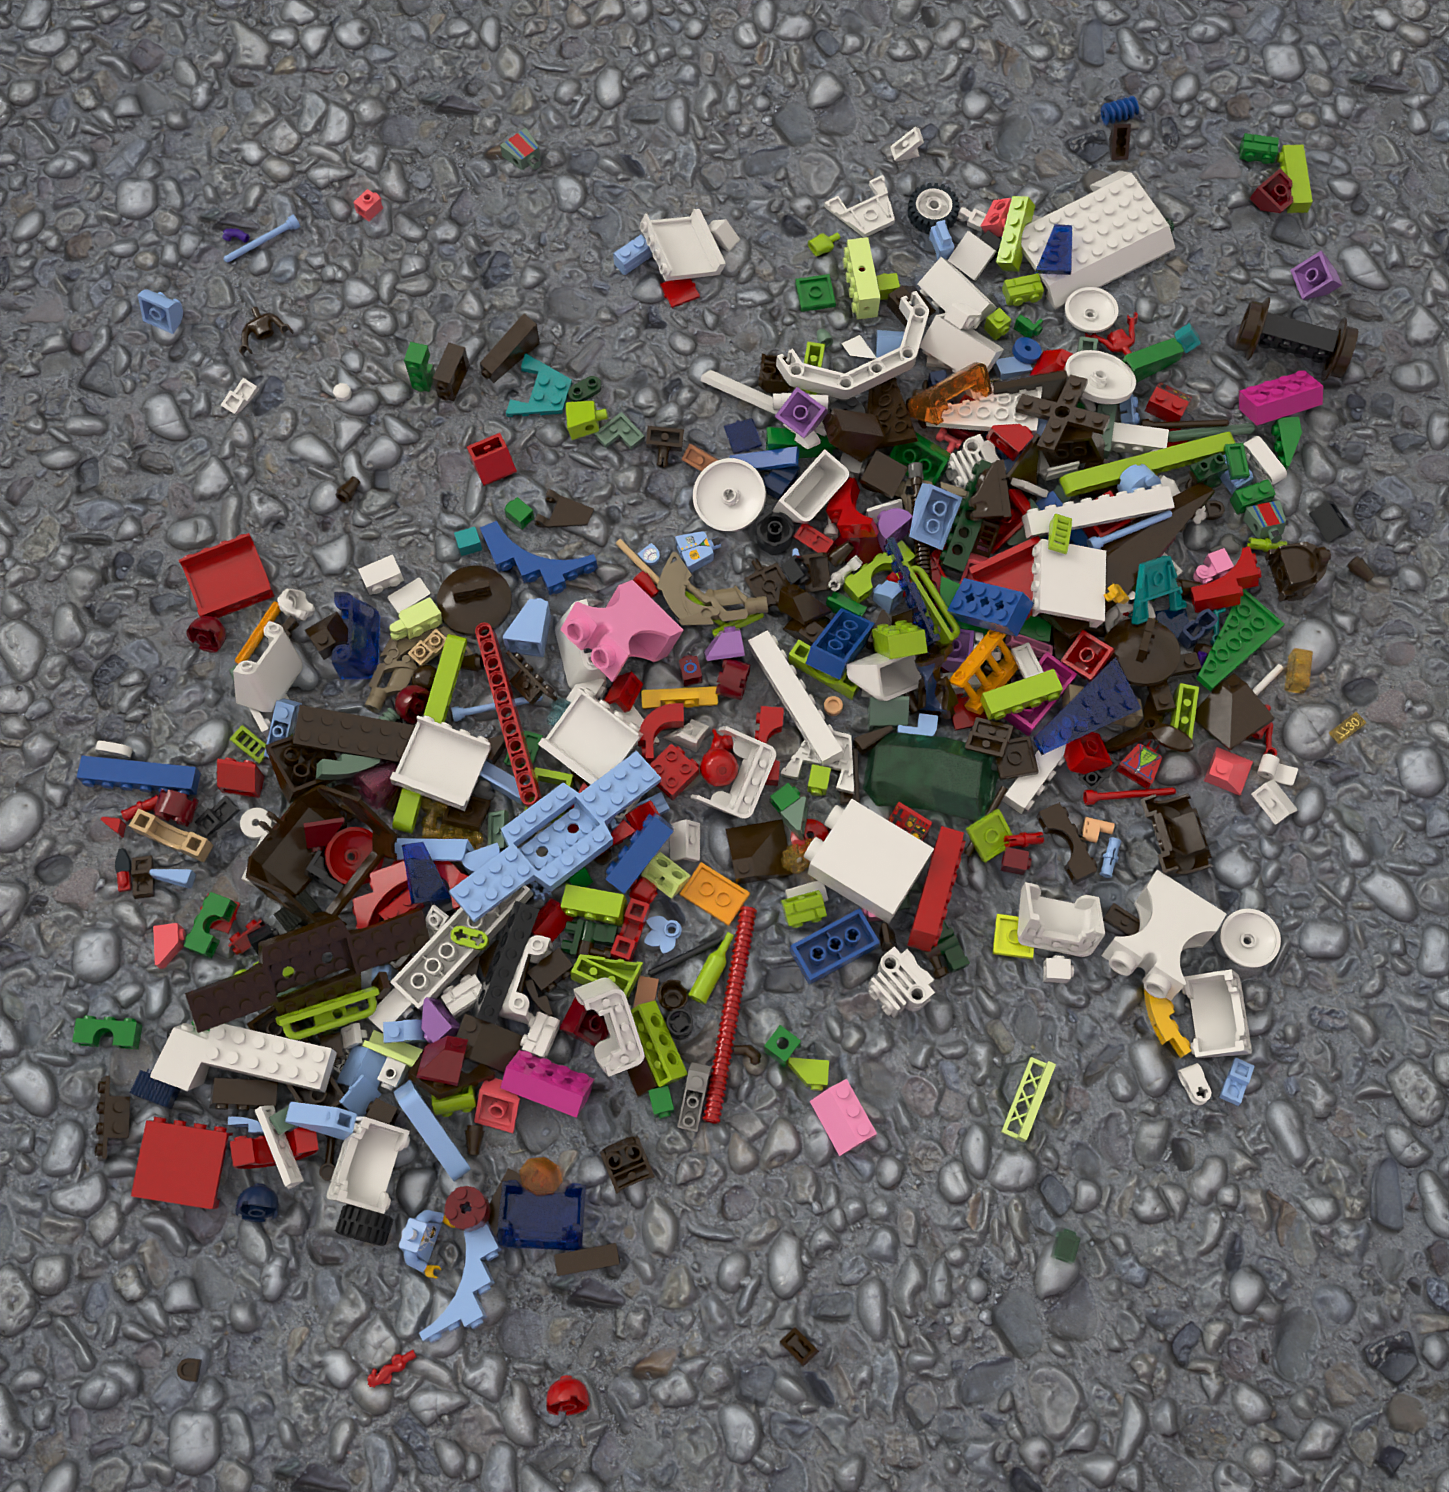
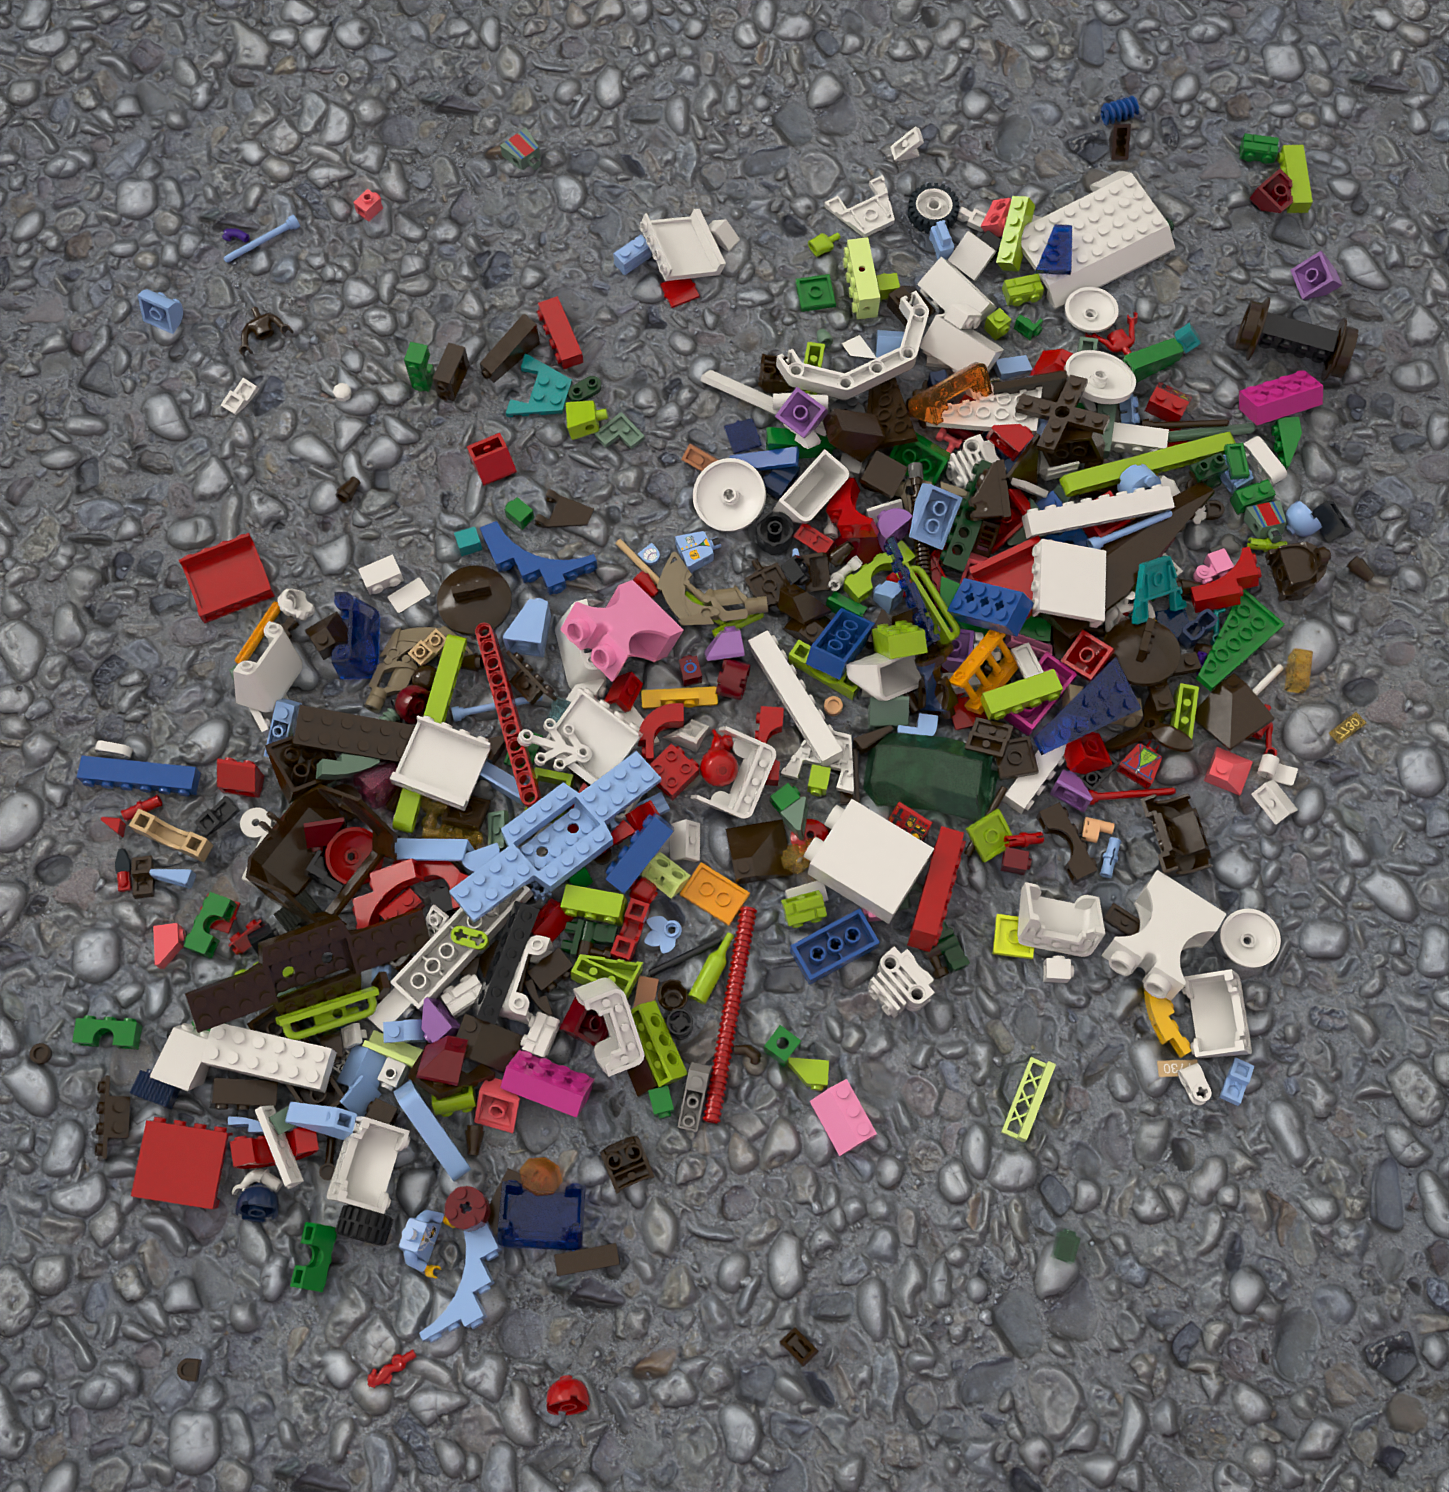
(40, 1053): none -> dark brown tile
(176, 807): dark red brick -> none
(207, 632): dark red cylinder -> none
(236, 736): lime slope -> none
(260, 1176): none -> white piece
(321, 1241): none -> green arch
(416, 620): yellowish green hinge -> none
(422, 875): clear blue wing -> none
(558, 746): none -> white plant
(560, 333): none -> red brick
(664, 440): dark brown brick -> none
(887, 937): dark brown slope -> none
(1026, 350): blue piece -> none
(1059, 531): lime slope -> none
(1071, 791): none -> medium lavender slope
(1116, 594): yellow plate -> none
(1170, 1067): none -> tan sticker
(1300, 520): none -> light blue cylinder

